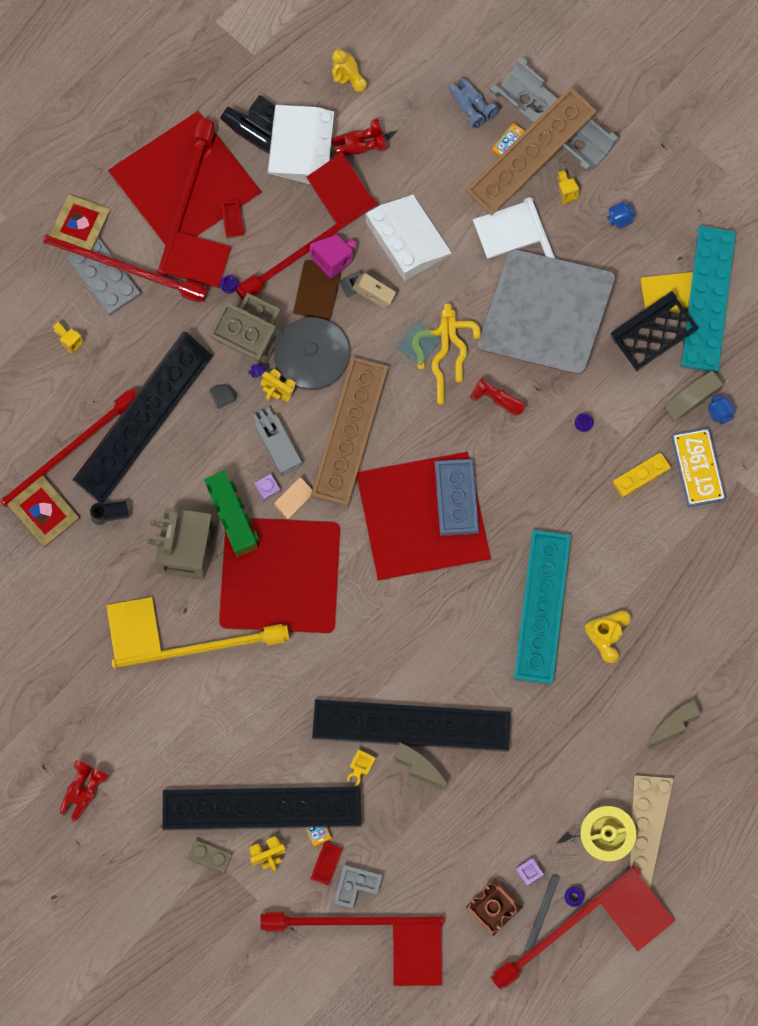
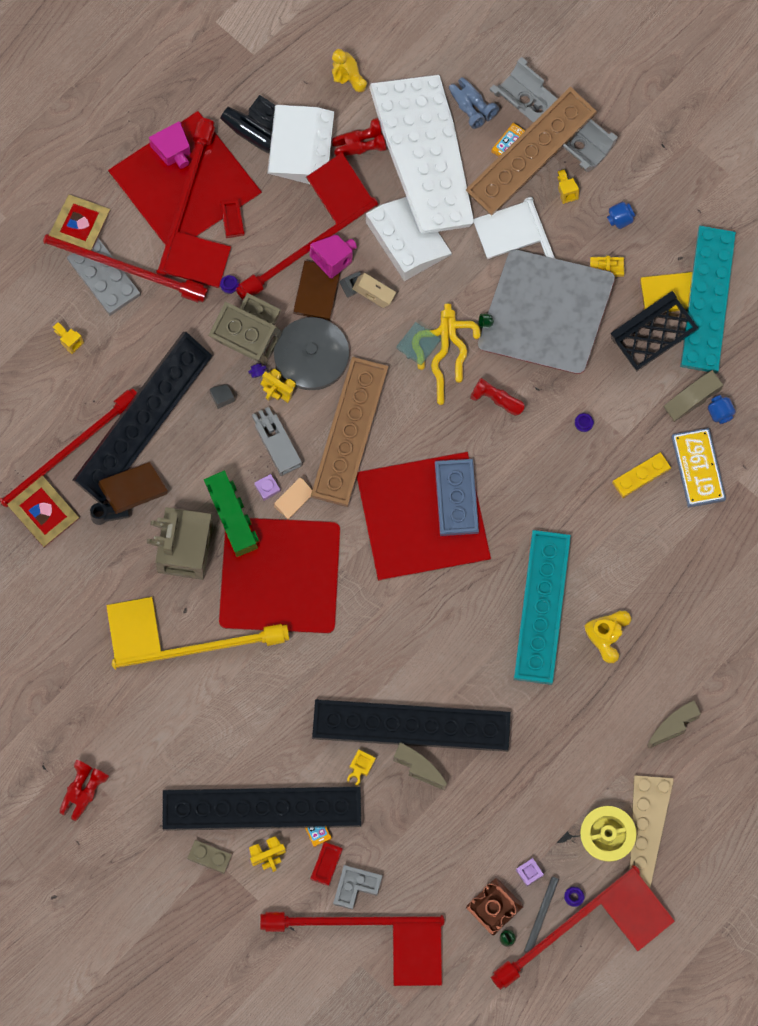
(133, 487): none -> reddish brown tile
(171, 145): none -> dark pink torso
(424, 151): none -> white wing
(485, 320): none -> dark green hinge
(503, 939): none -> dark green hinge
(610, 264): none -> yellow hips

